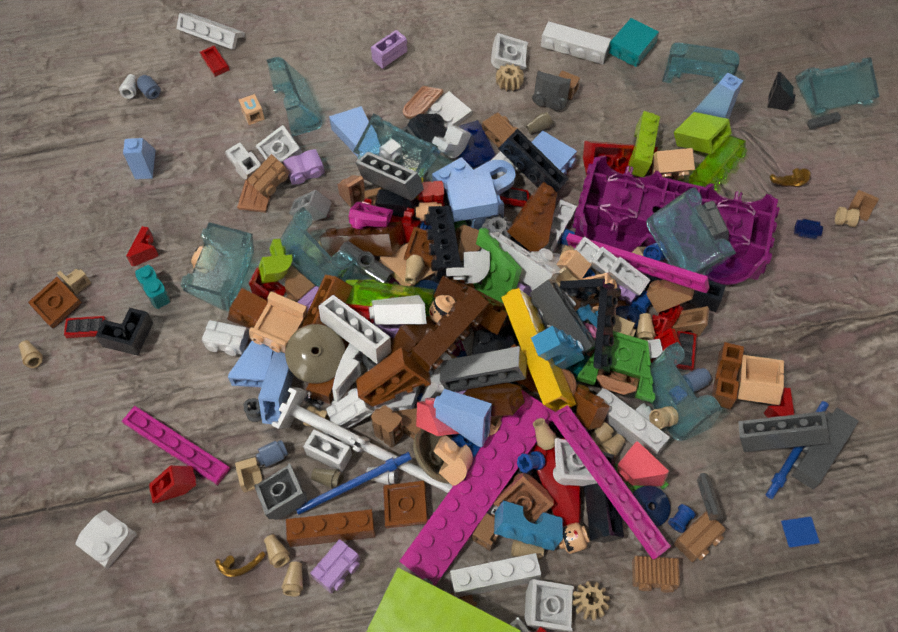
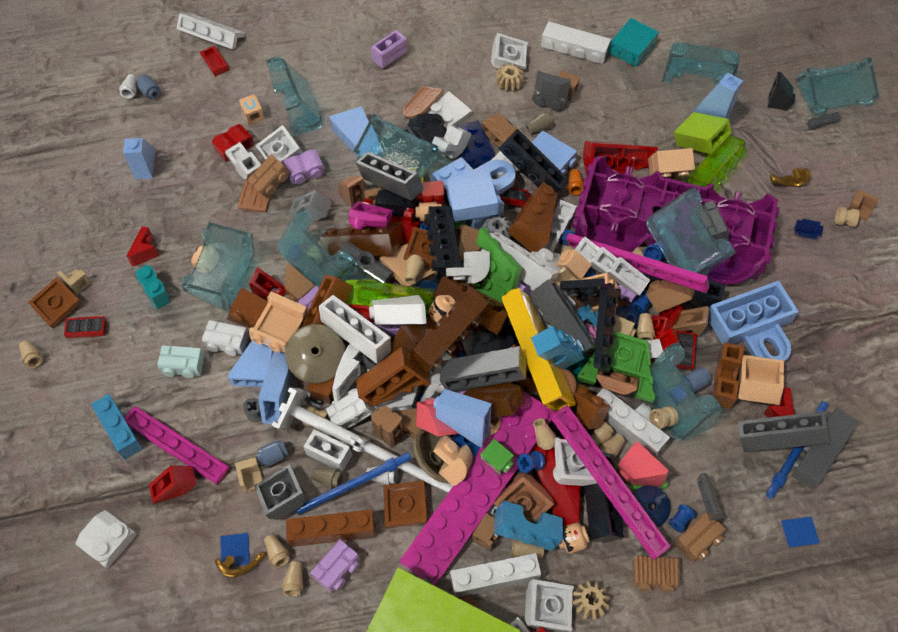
(116, 426): none -> dark azure arch
(129, 335): black brick -> none
(181, 361): none -> light aqua brick
(230, 138): none -> red brick
(236, 546): none -> blue sticker
(277, 265): lime brick -> none
(391, 151): white plate -> none
(497, 457): none -> bright green brick
(575, 182): none -> orange cone
(646, 136): lime arch -> none
(755, 319): none -> light blue brick

